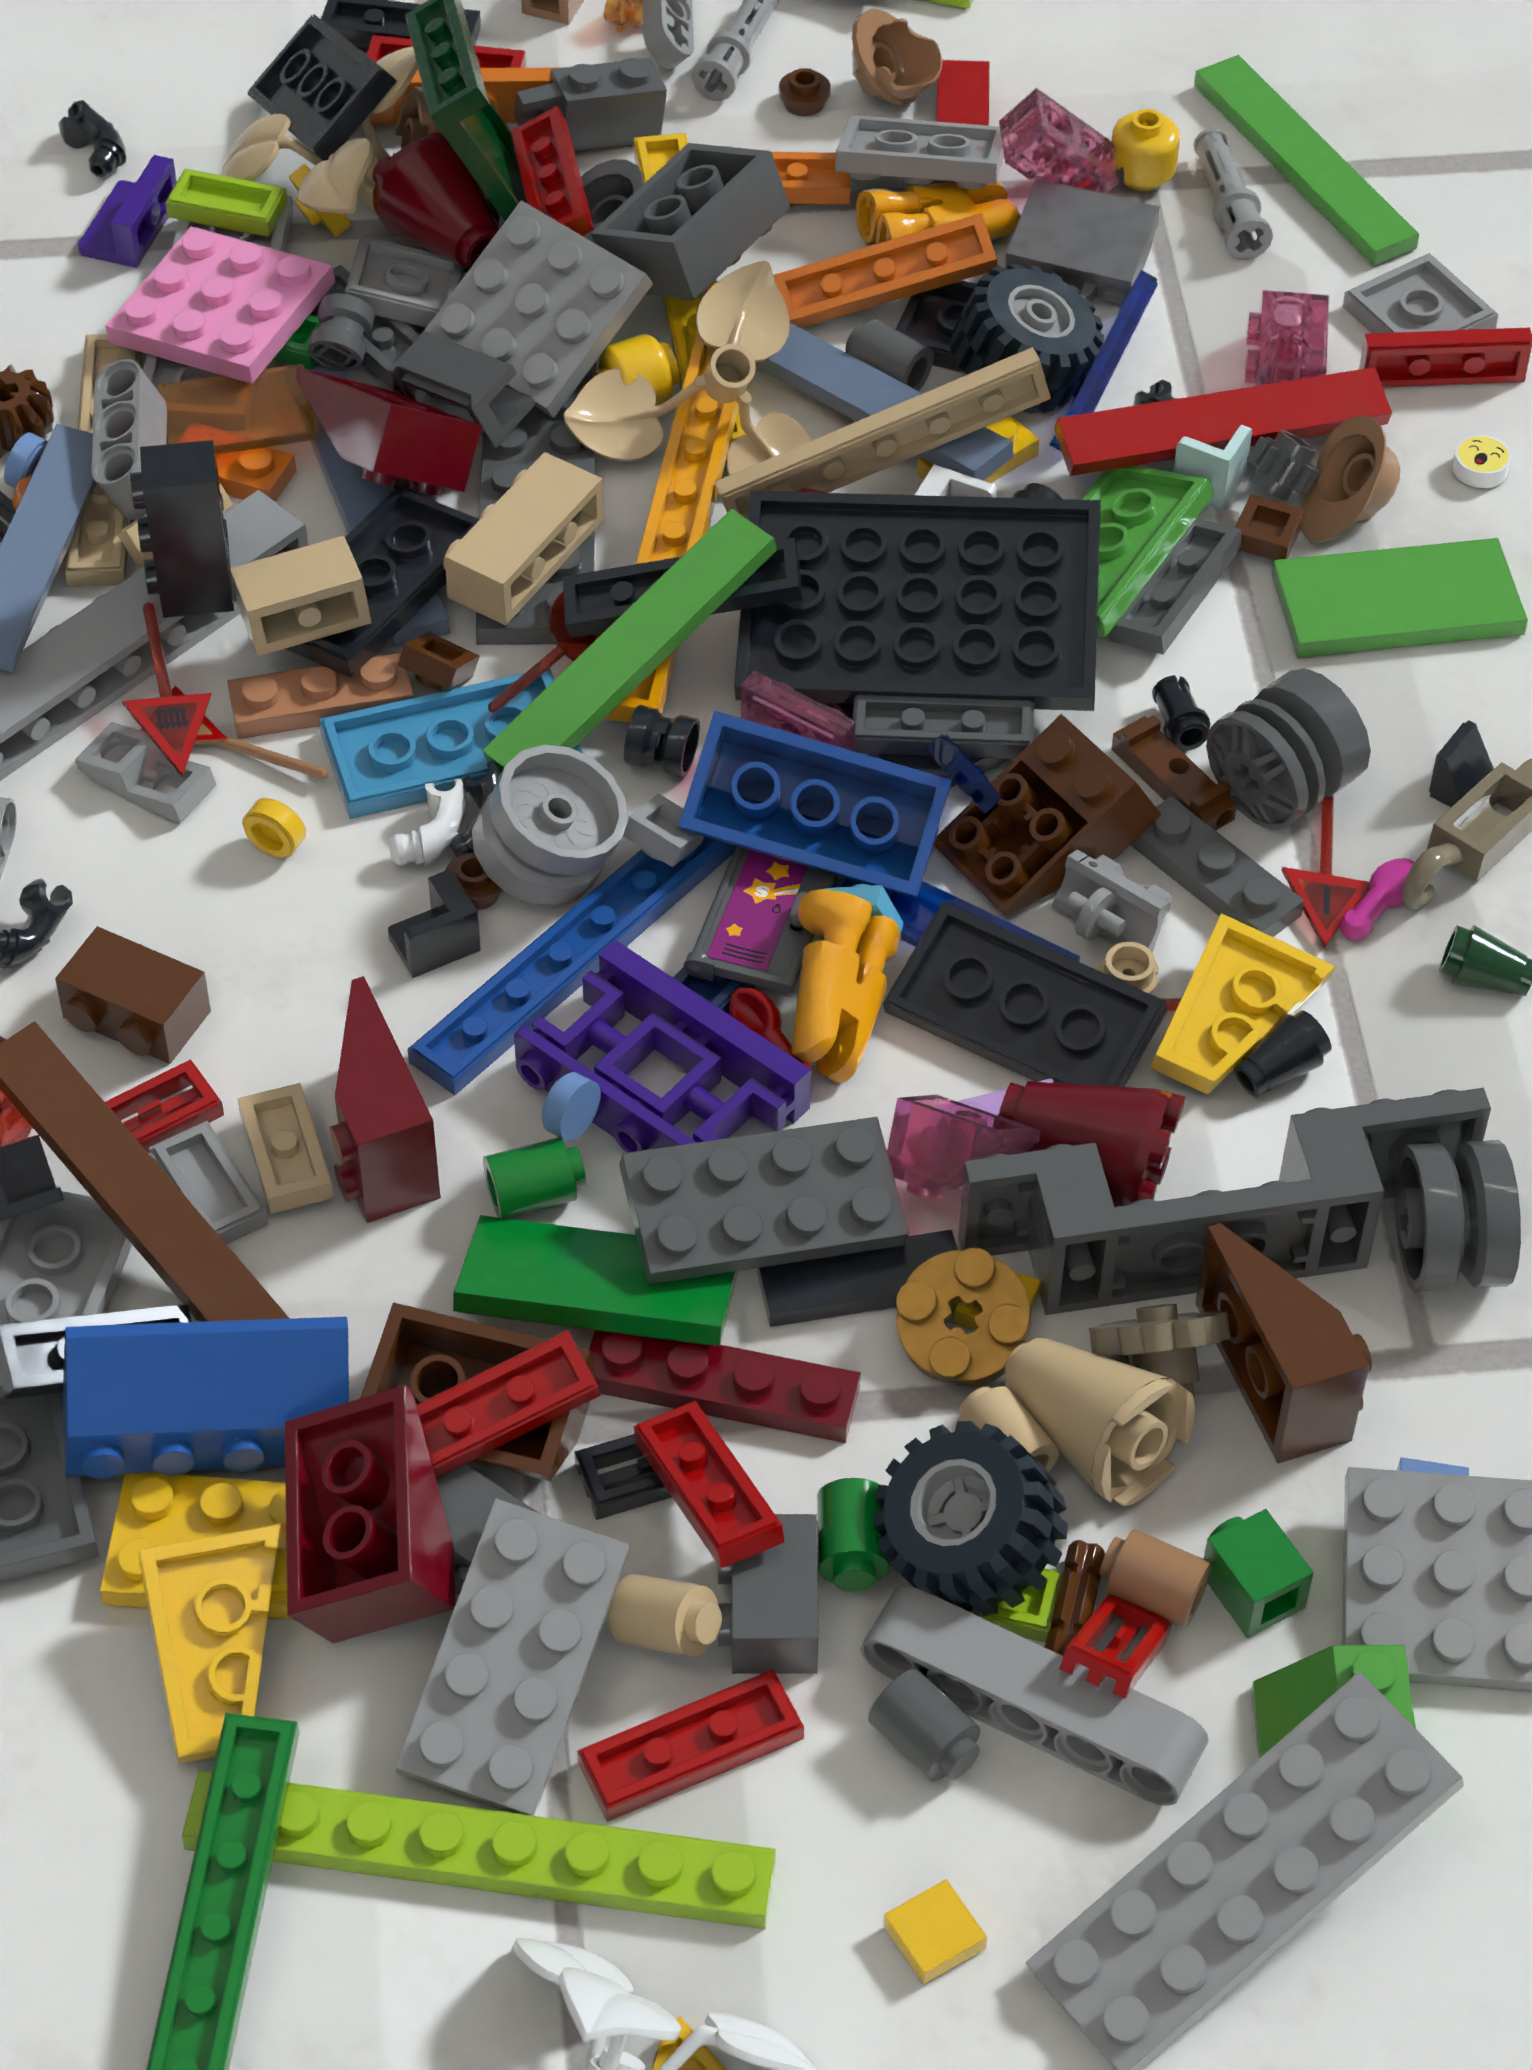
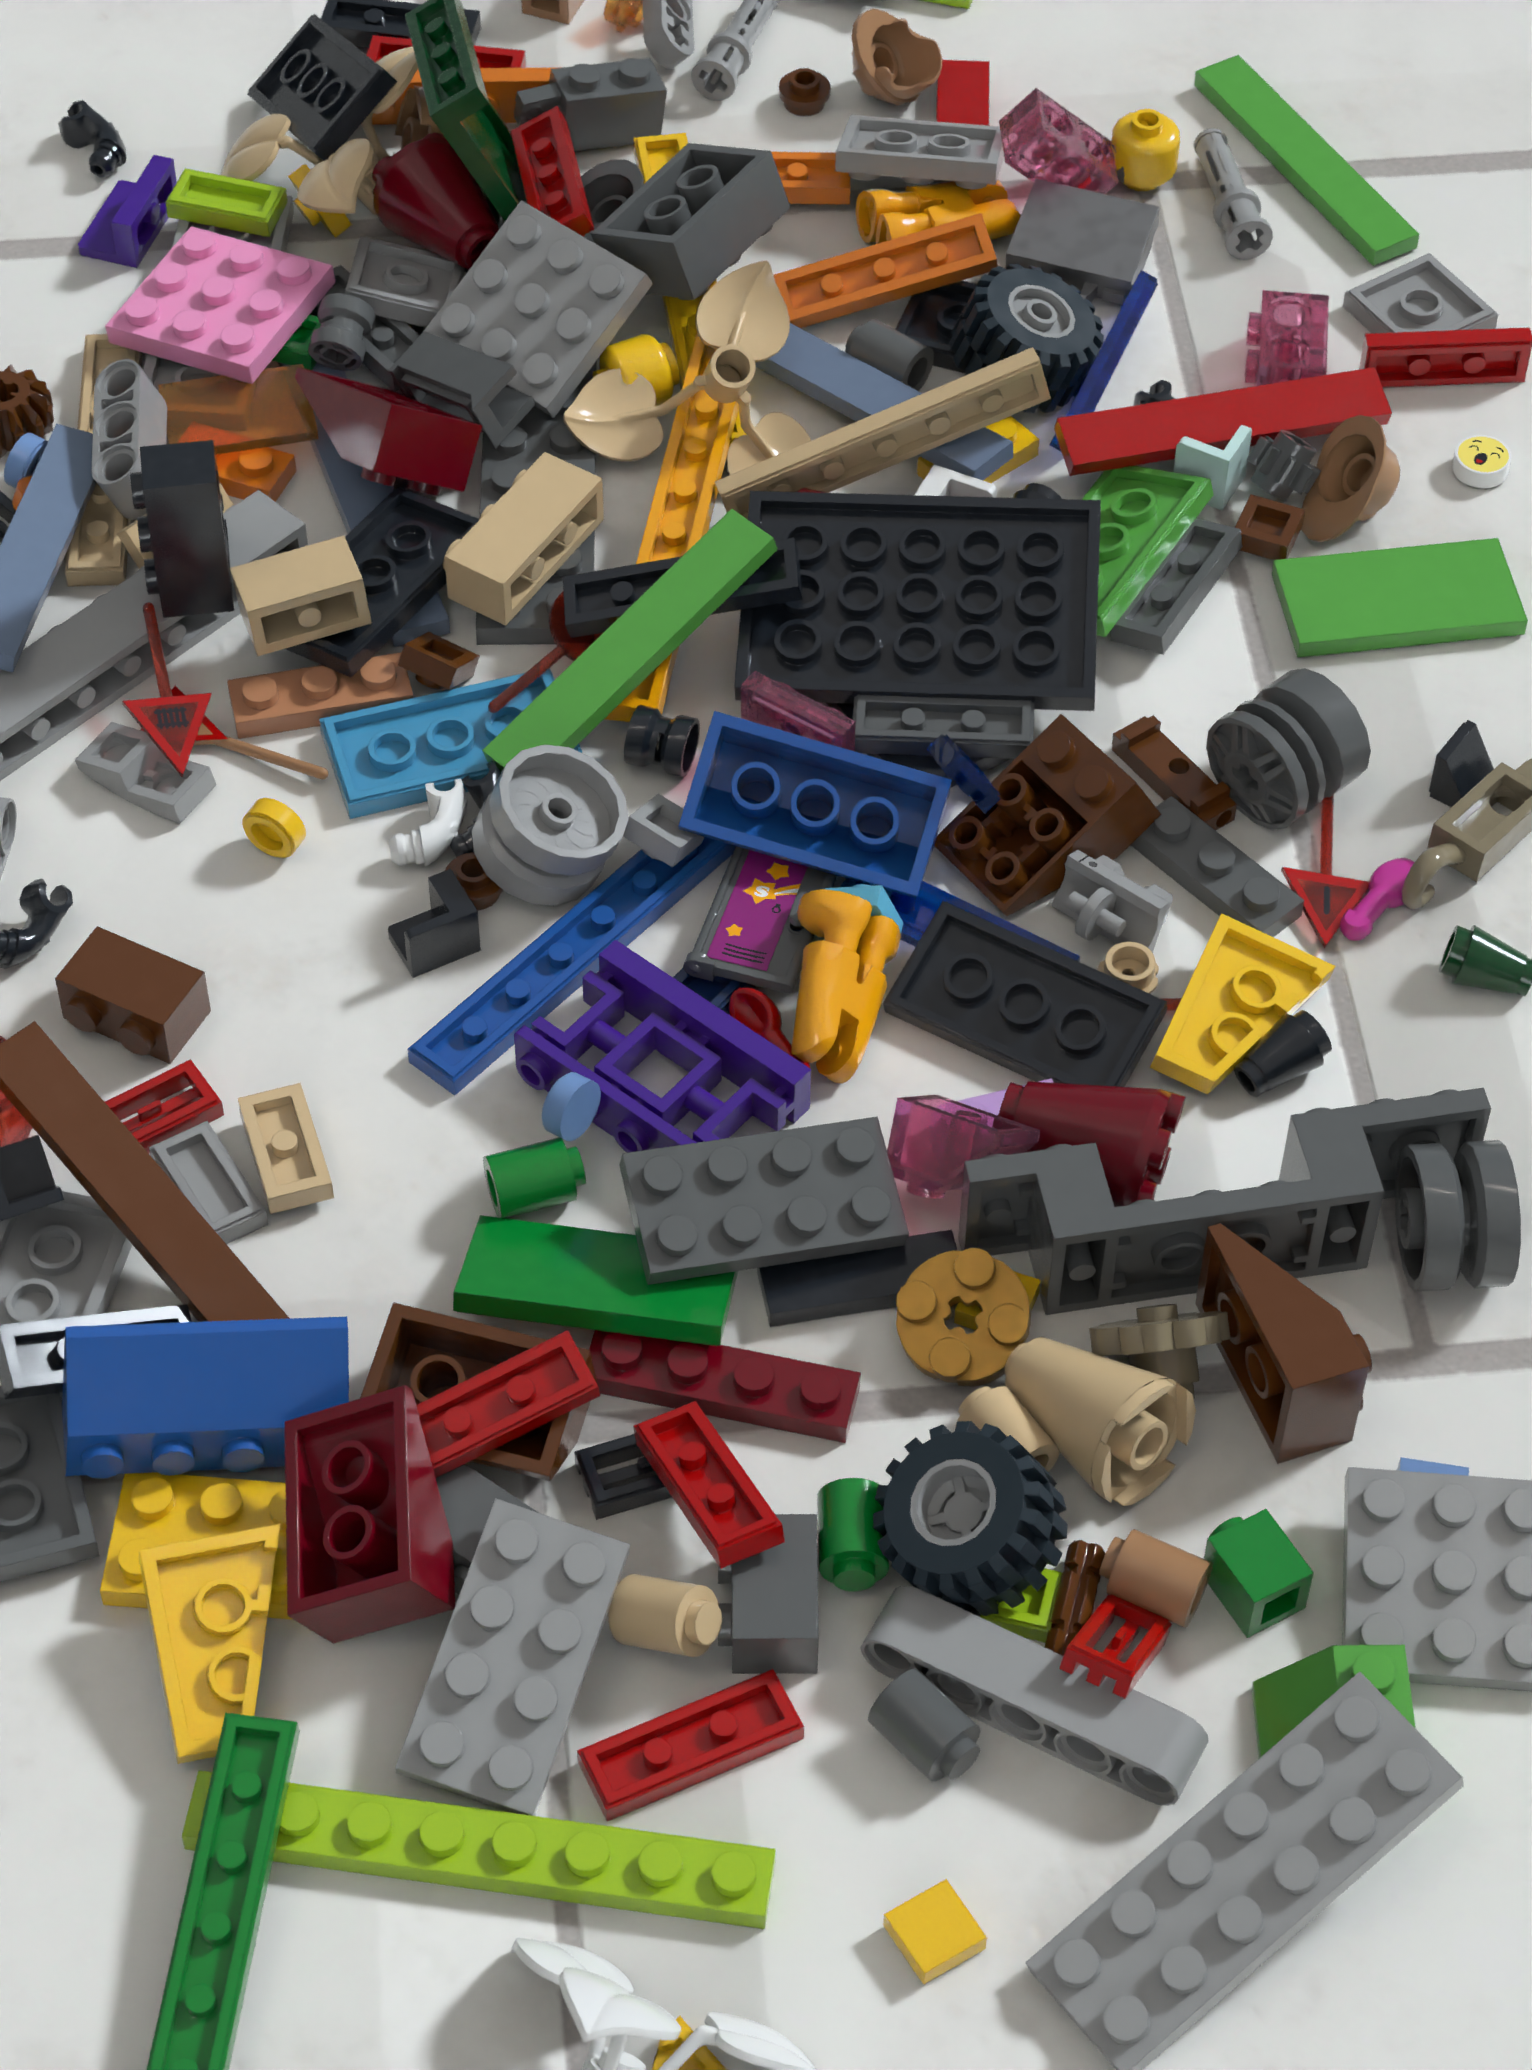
(382, 1120): dark red slope -> none
(1184, 721): black pin -> none

